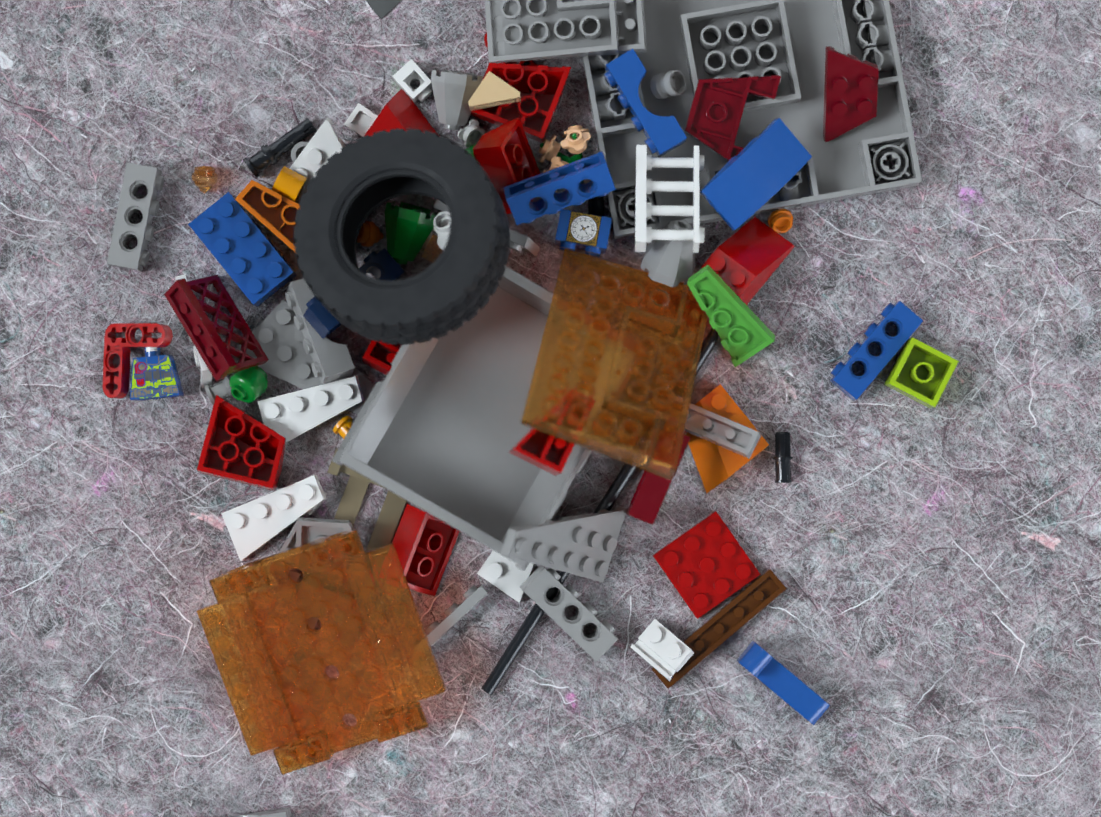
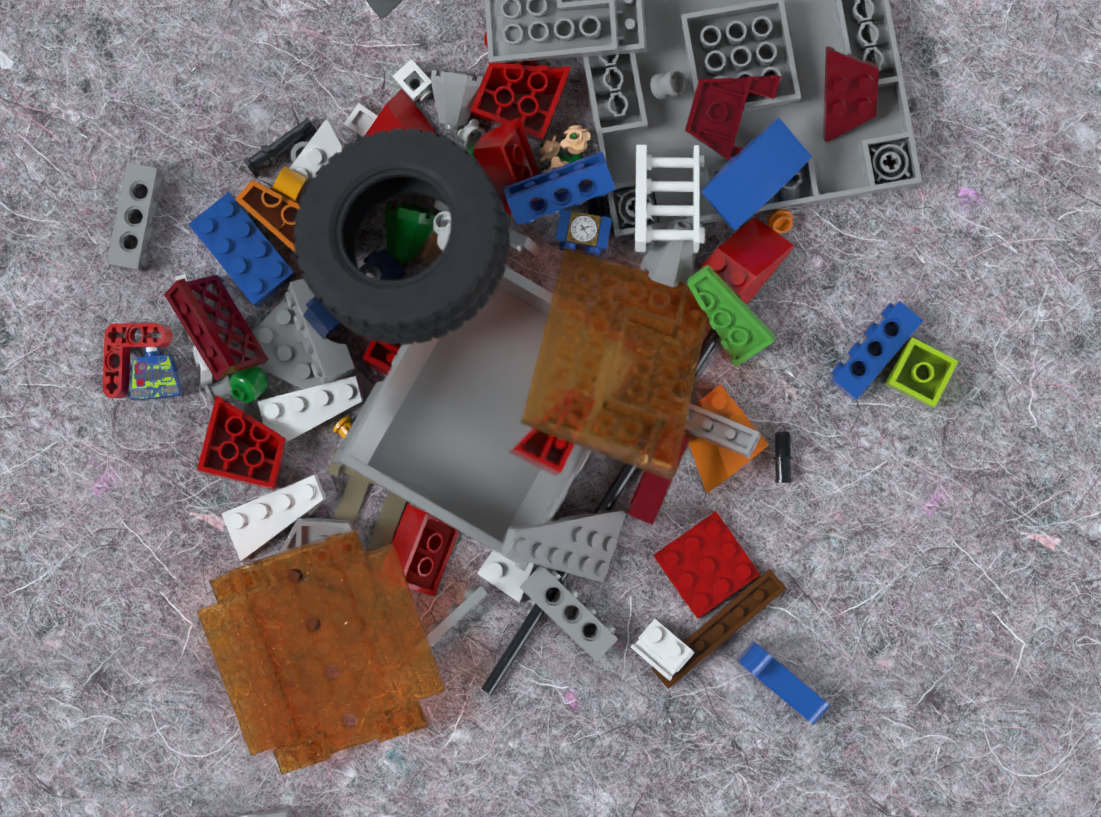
(204, 177): clear orange plate -> none
(369, 234): plate -> none
(493, 93): tan slope -> none
(662, 132): blue arch -> none

